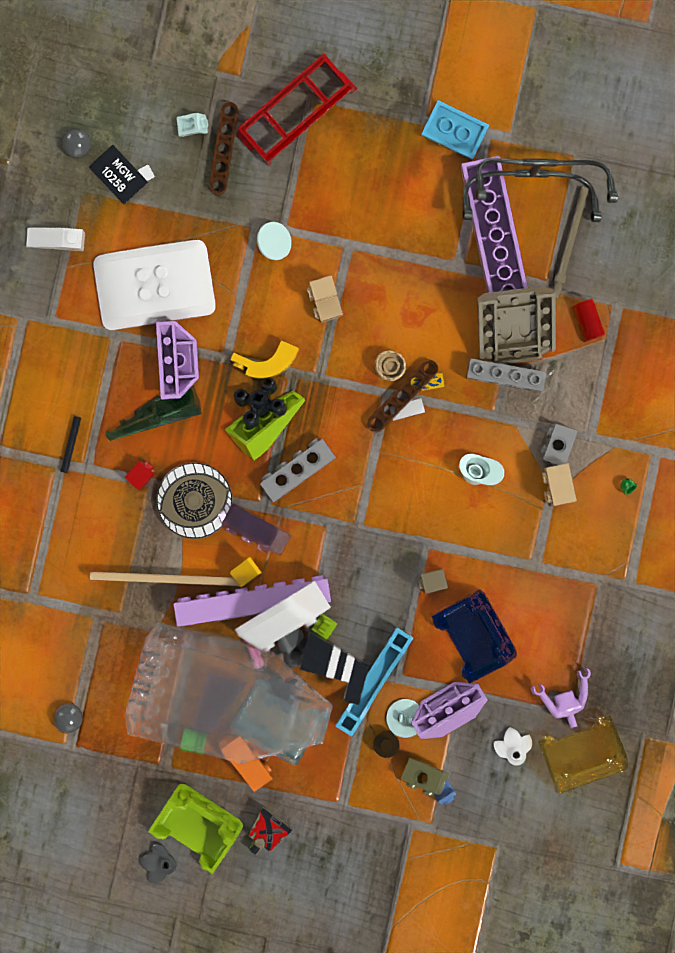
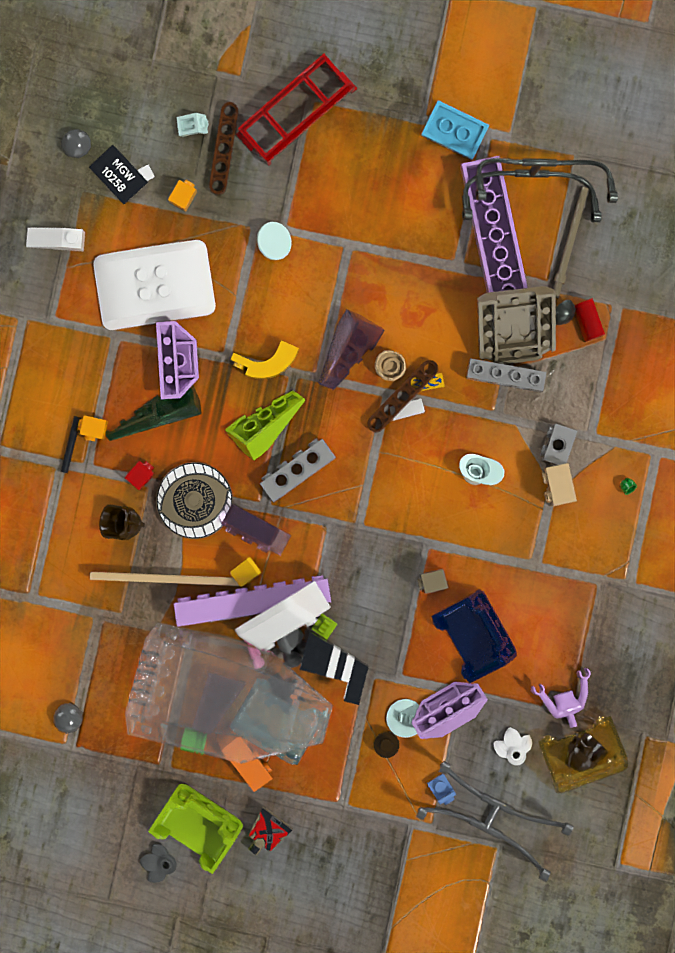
(92, 428): none -> light orange brick
(119, 522): none -> dark brown helmet
(183, 194): none -> light orange brick
(260, 402): black gear -> none
(325, 299): tan brick -> none
(350, 342): none -> wedge
(375, 680): medium azure arch -> none
(435, 777): olive brick -> none
(486, 826): none -> dark grey bar
(565, 312): none -> pearl dark grey hair
(584, 753): none -> dark brown helmet

